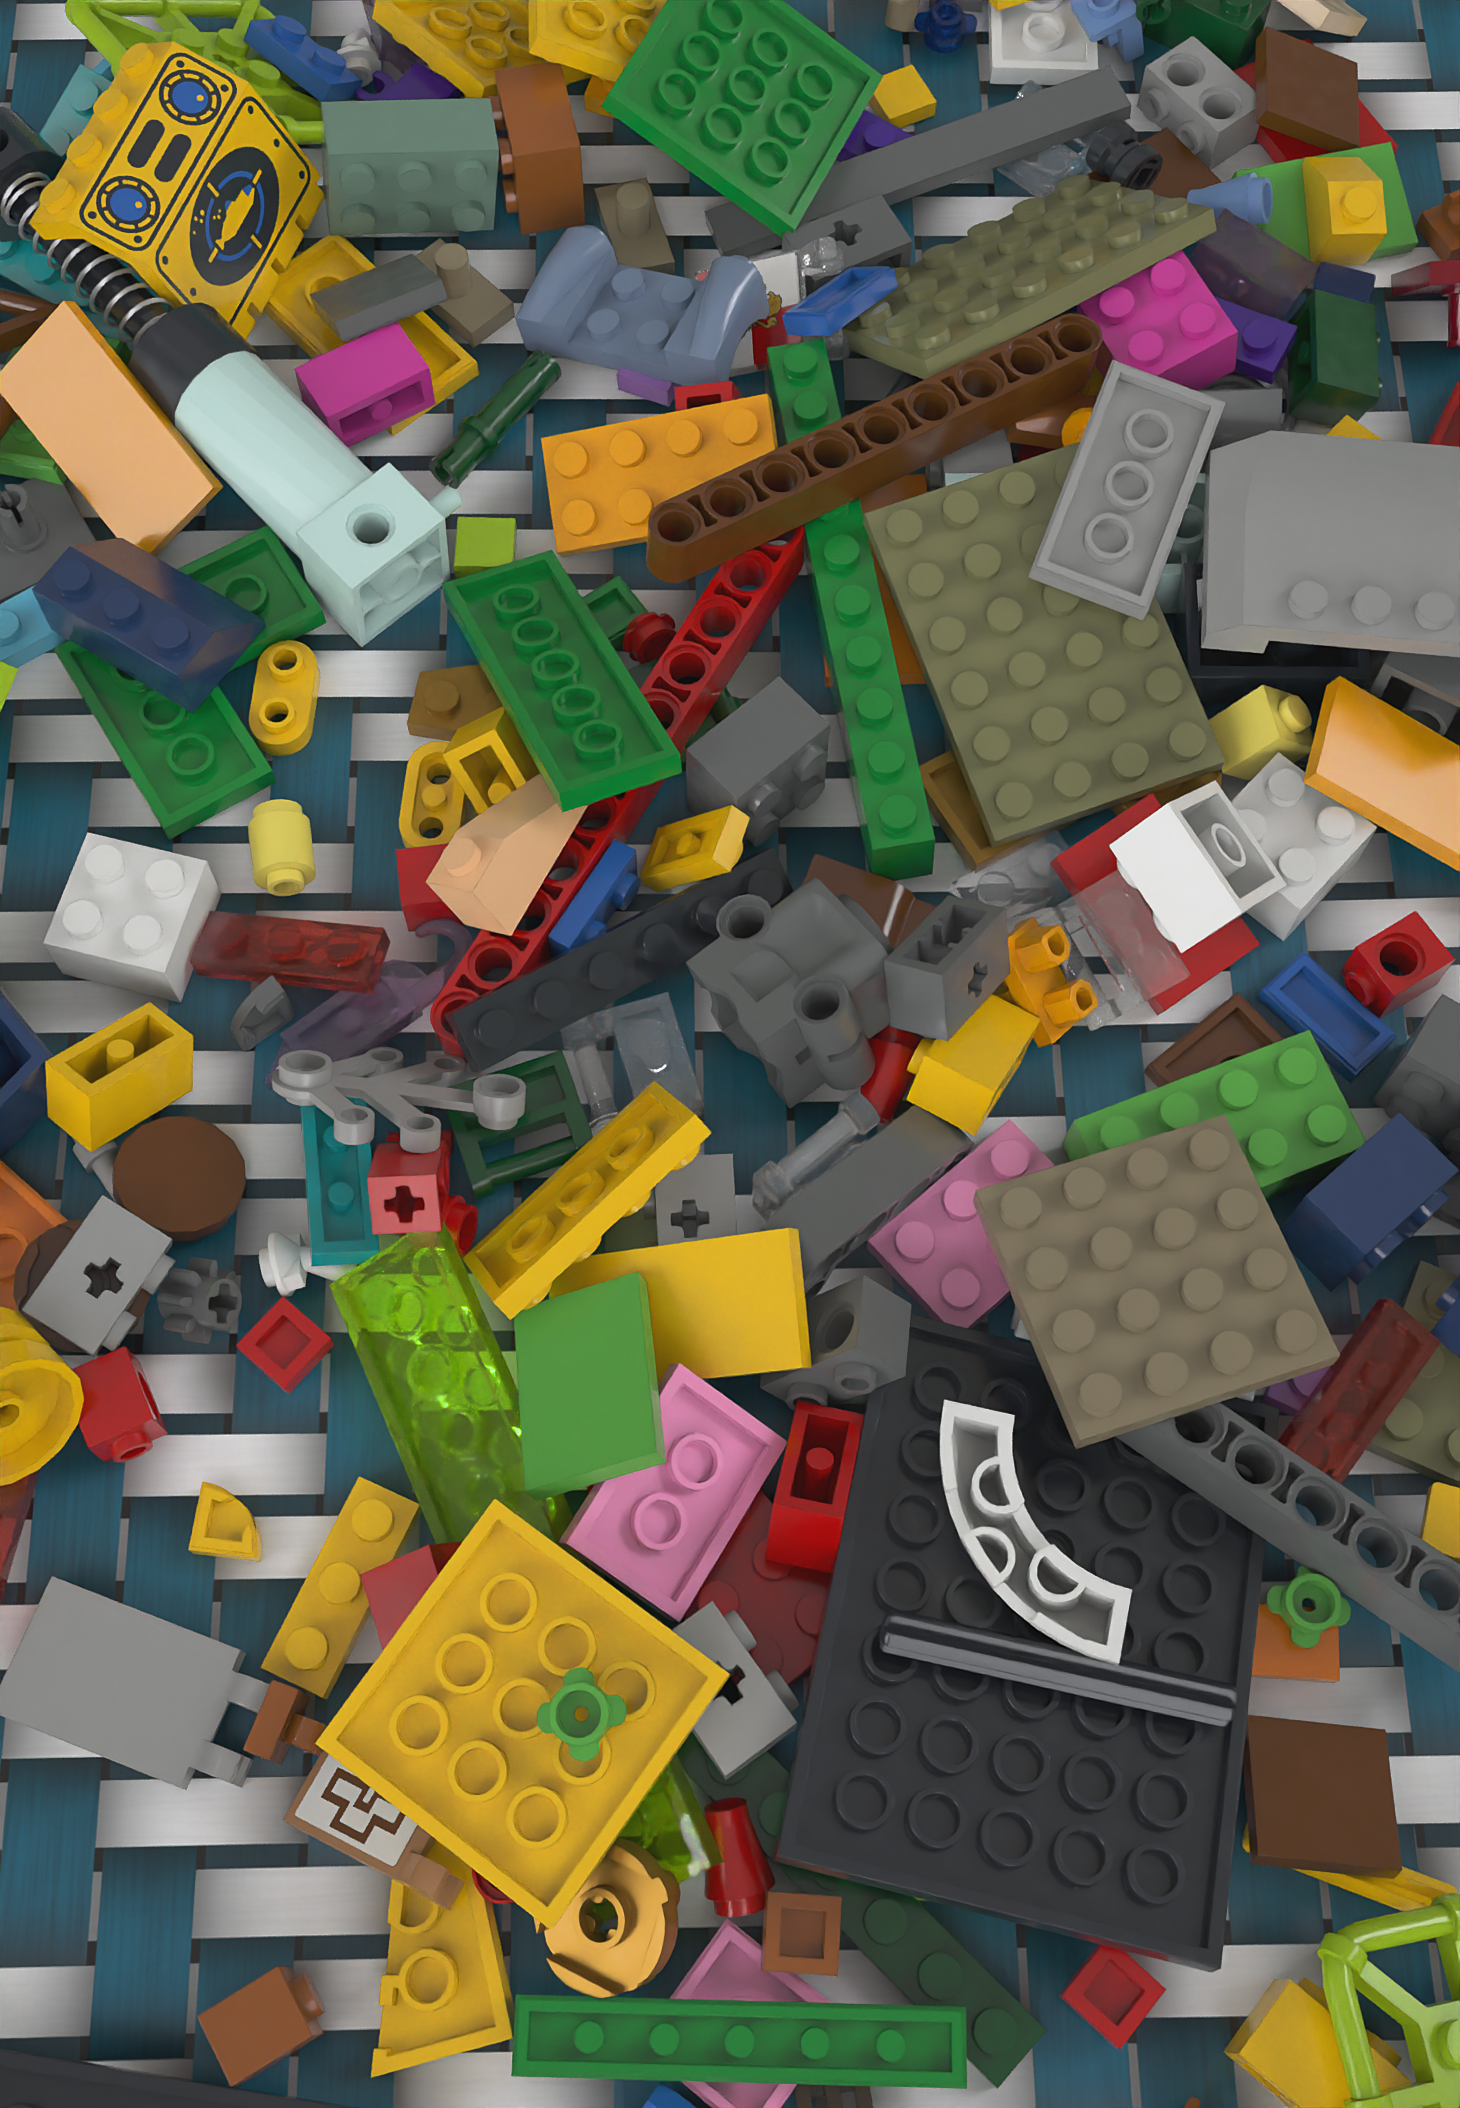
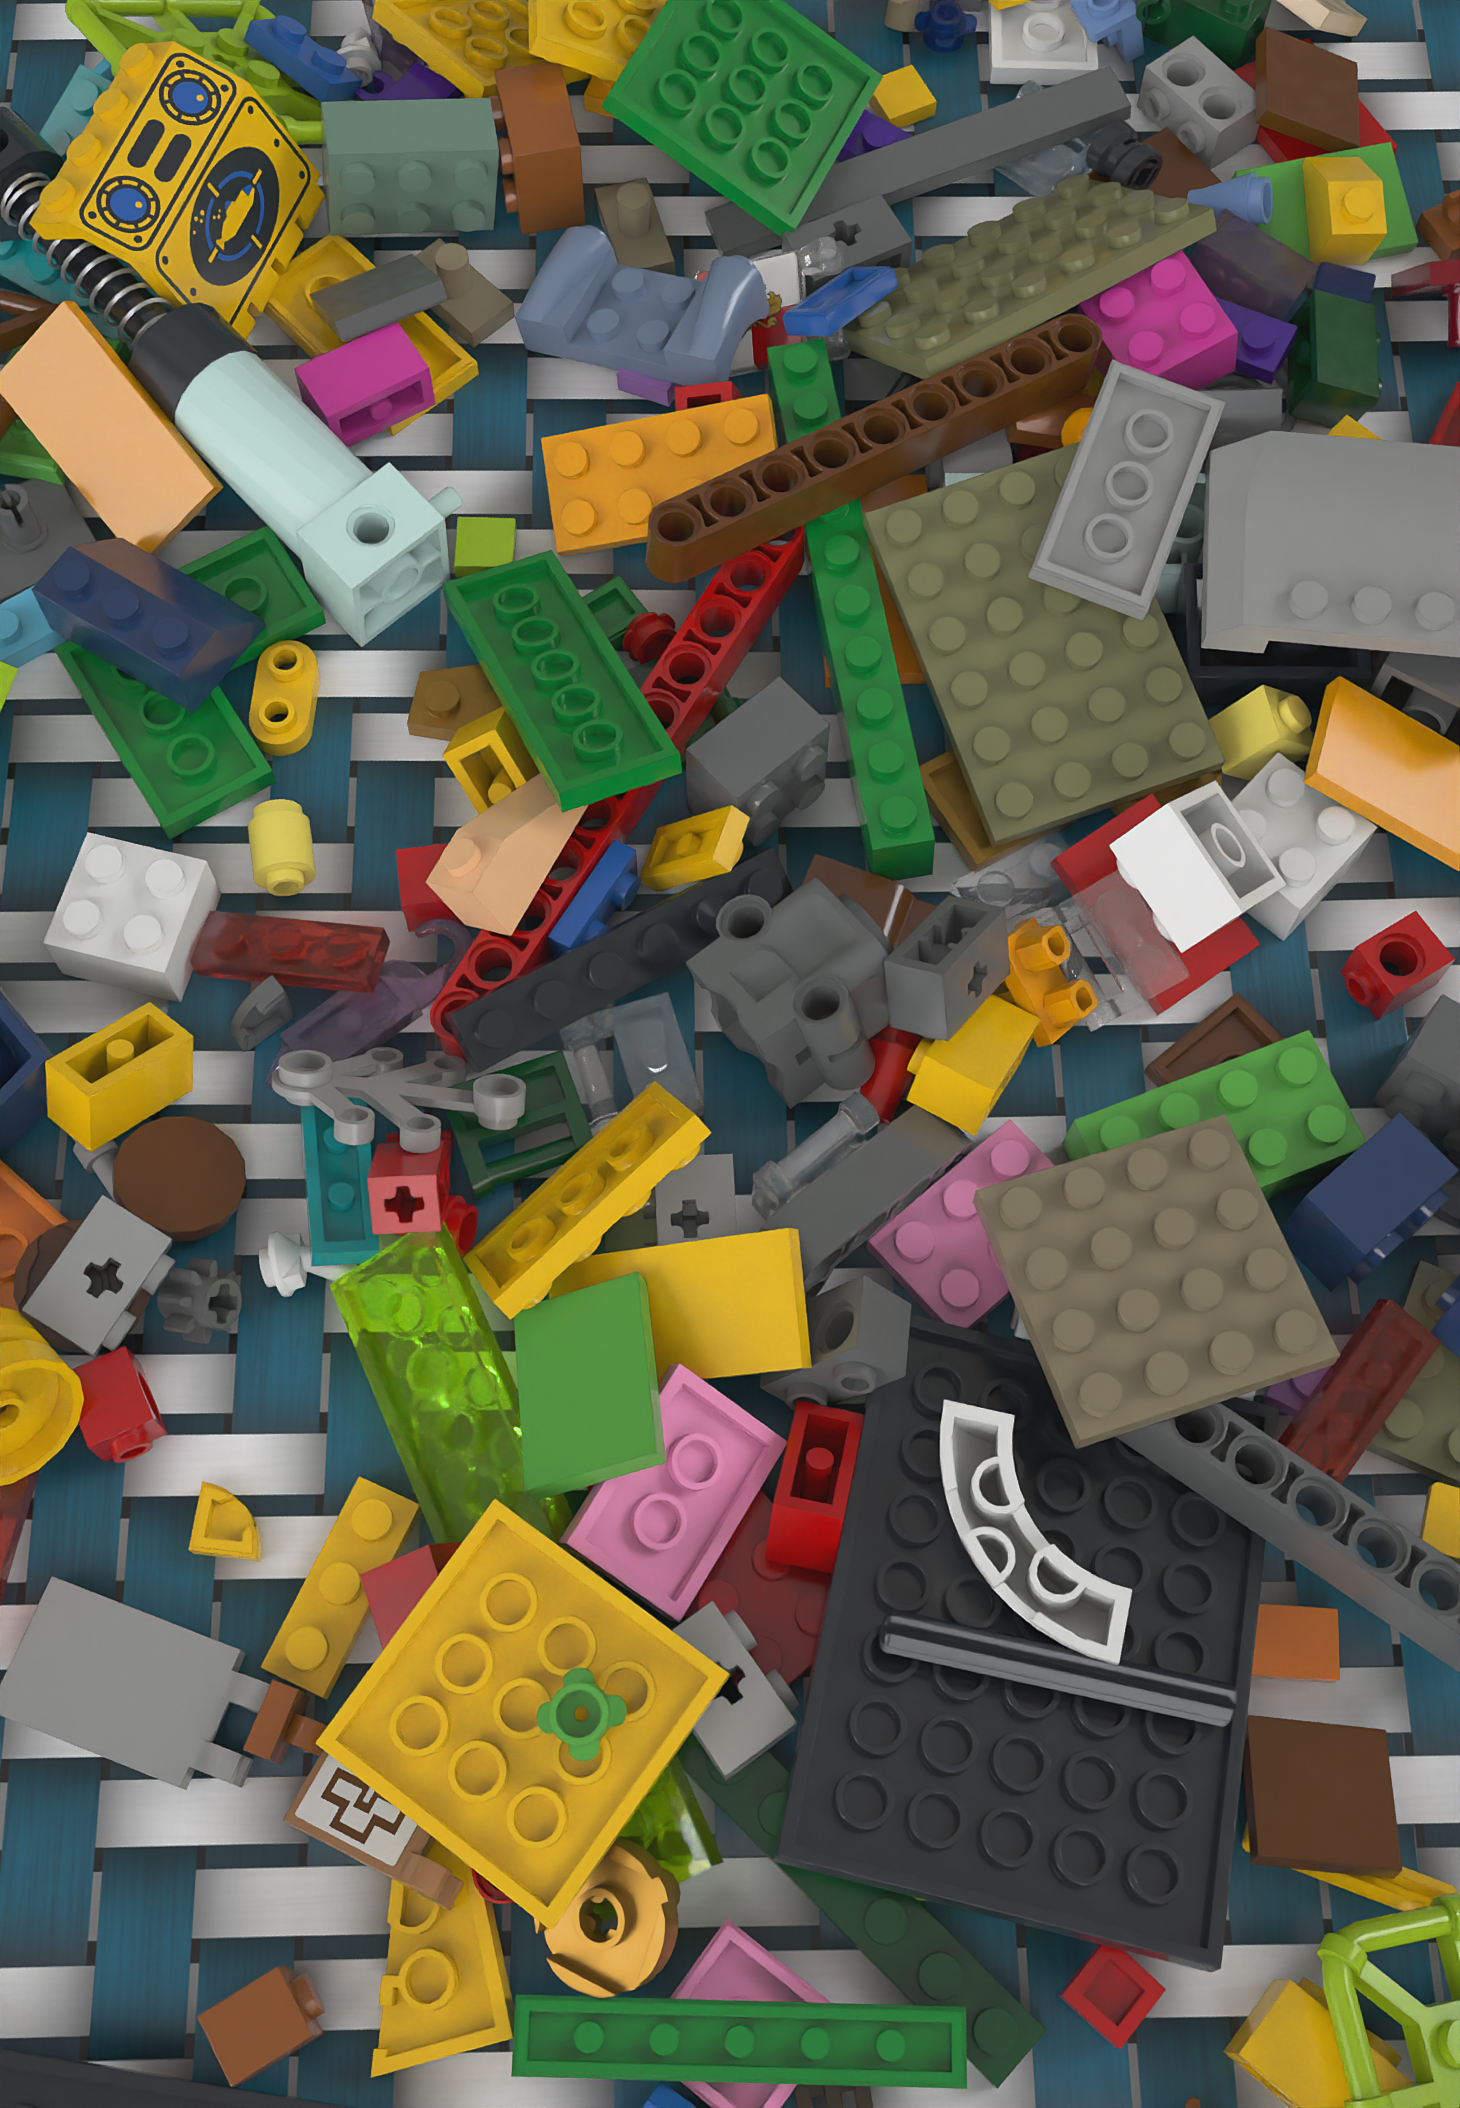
(285, 1345): red plate -> none
(430, 804): yellow plate -> none
(480, 434): dark green pin -> none
(745, 1875): red cone -> none
(801, 1933): dark orange tile -> none
(1307, 1626): bright green plate -> none
(1340, 1024): blue tile -> none

